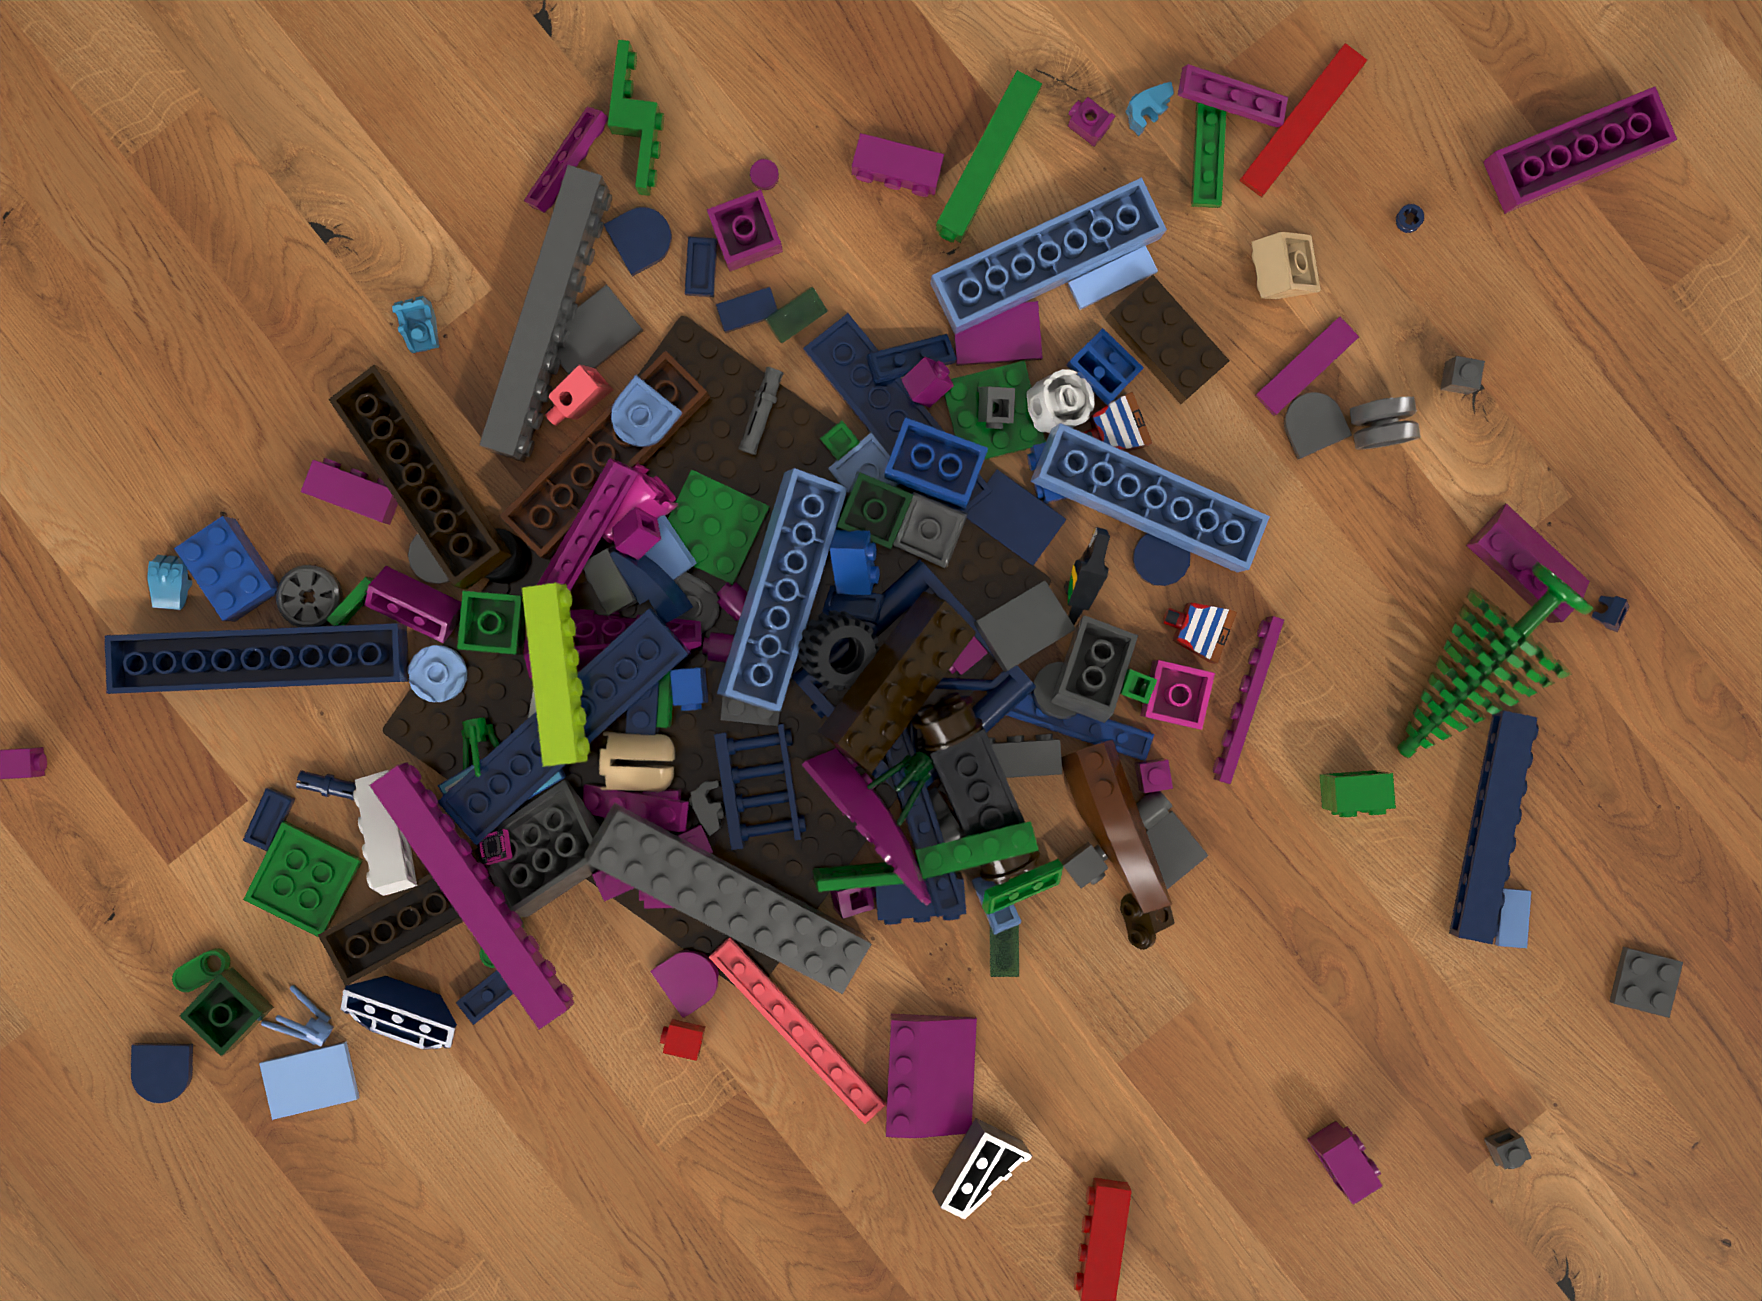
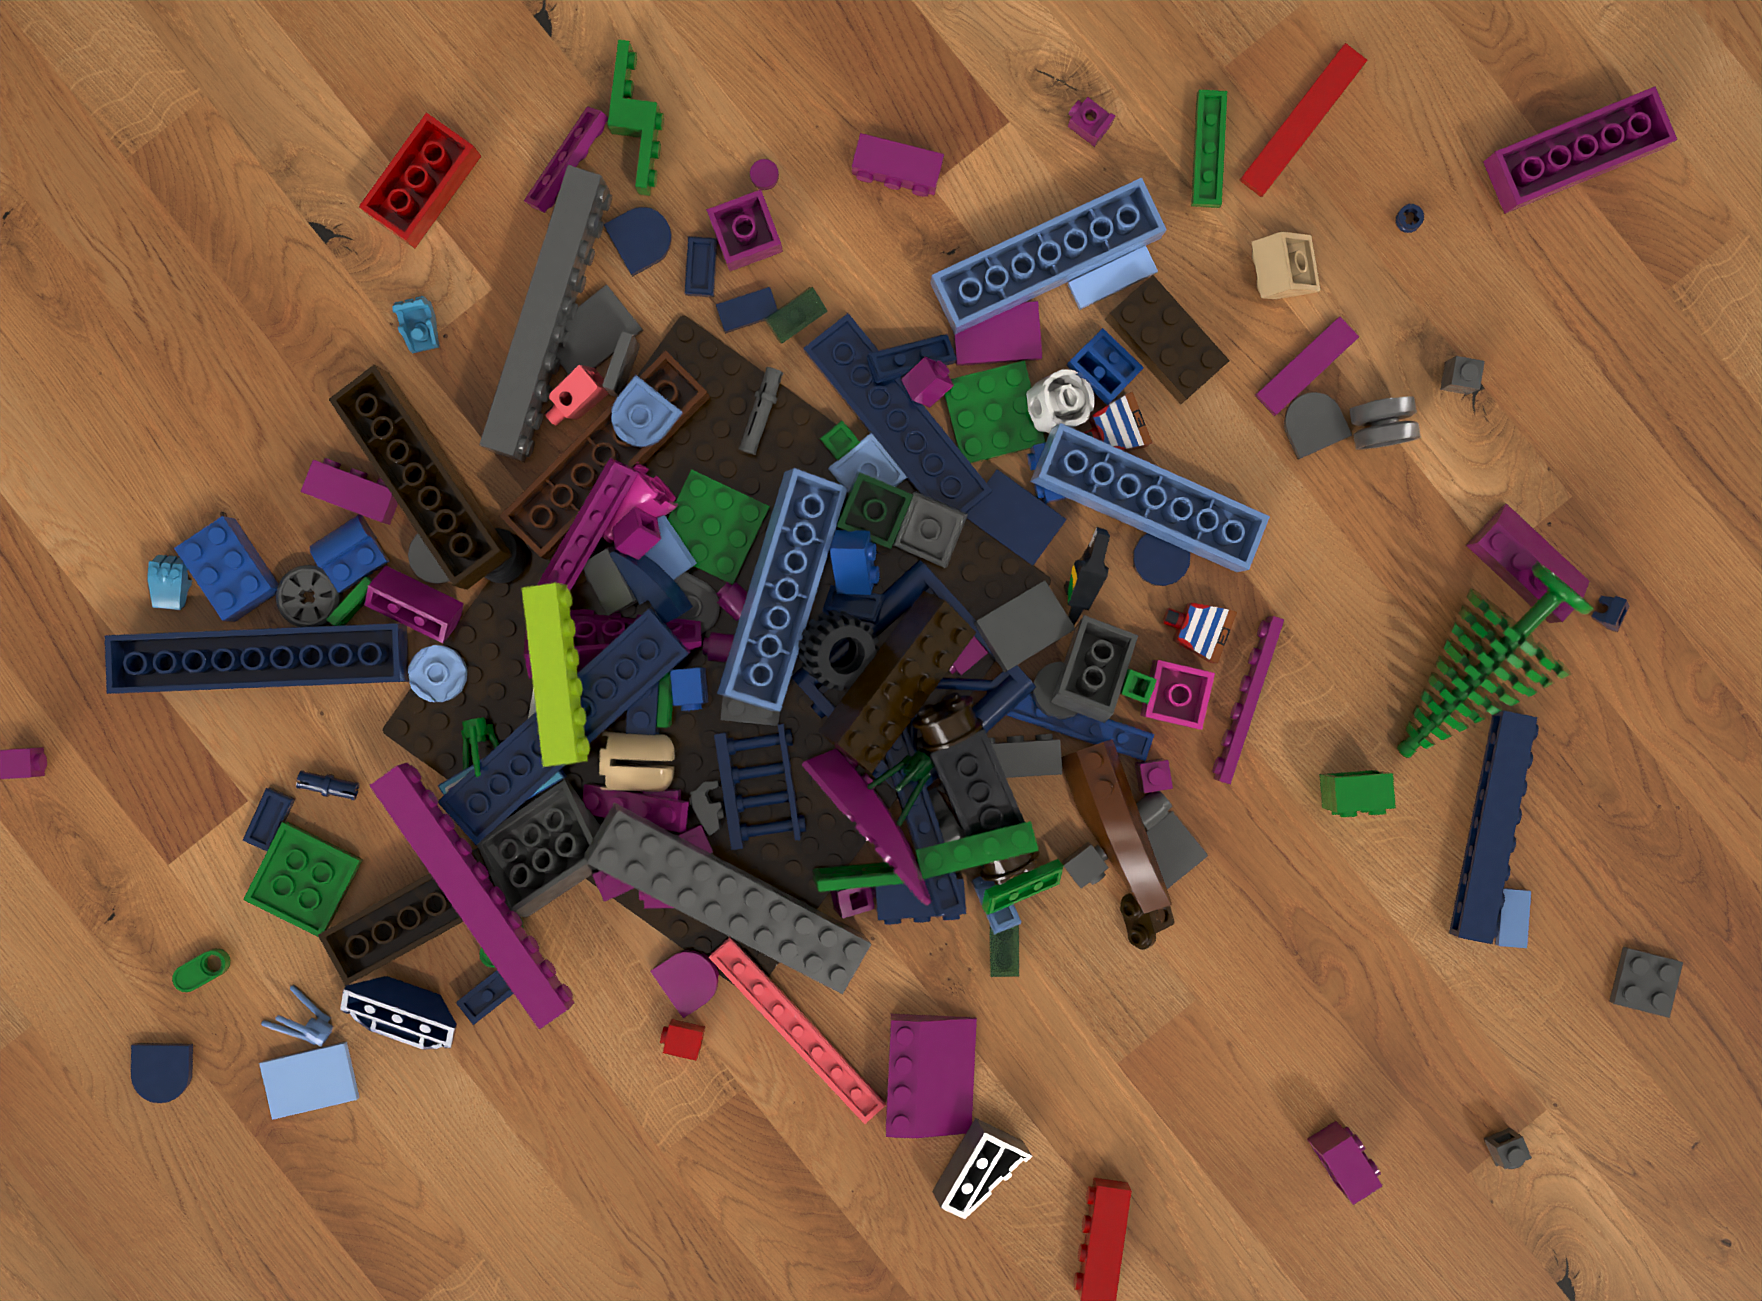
(226, 1011): dark green brick -> none
(349, 553): none -> blue brick
(385, 845): white brick -> none
(420, 180): none -> red brick
(492, 623): green brick -> none
(495, 847): tile -> none
(621, 364): none -> dark grey tile
(935, 462): blue brick -> none
(988, 157): green brick -> none
(1004, 406): dark grey brick -> none
(1149, 103): dark azure hand -> none
(1232, 96): magenta plate -> none

